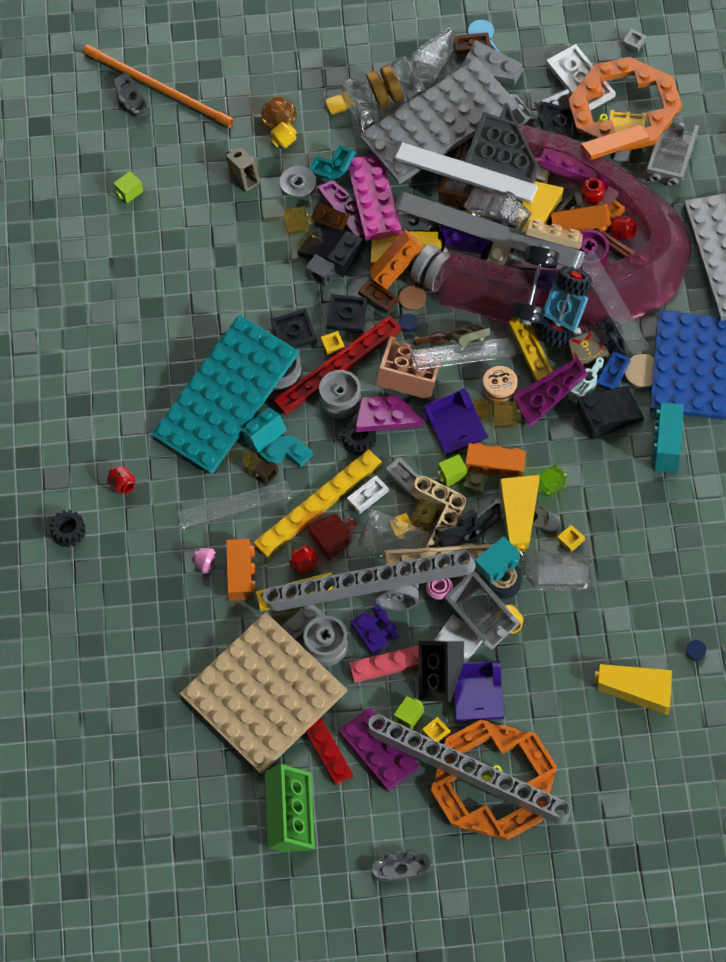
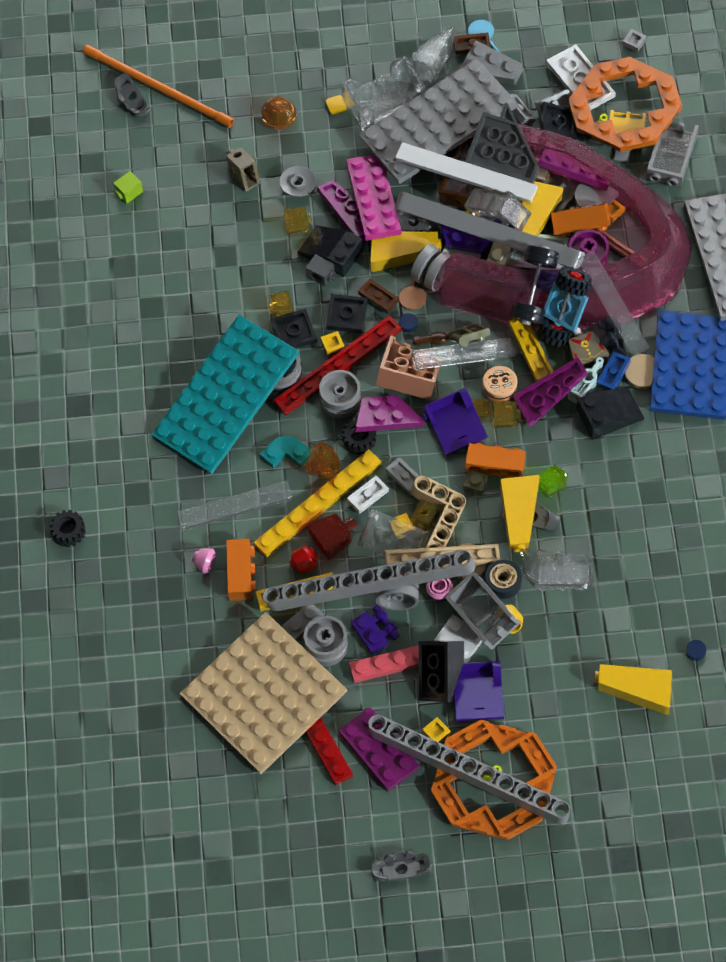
(121, 480): red head -> none
(259, 469): leg -> none
(263, 430): teal brick -> none
(281, 304): none -> clear yellow brick
(283, 135): yellow head -> none
(289, 809): bright green slope -> none
(323, 461): none -> clear orange piece
(329, 216): reddish brown plate -> none
(336, 166): teal plate -> none
(386, 86): pearl gold wheel -> none
(395, 259): orange brick -> none
(409, 712): lime brick -> none
(452, 470): lime brick -> none
(469, 526): black plate -> none
(497, 560): teal brick -> none
(554, 233): tan plate -> none
(571, 538): yellow plate -> none
(592, 191): red head -> none
(614, 142): orange tile -> none
(623, 228): red head -> none
(667, 437): teal brick -> none

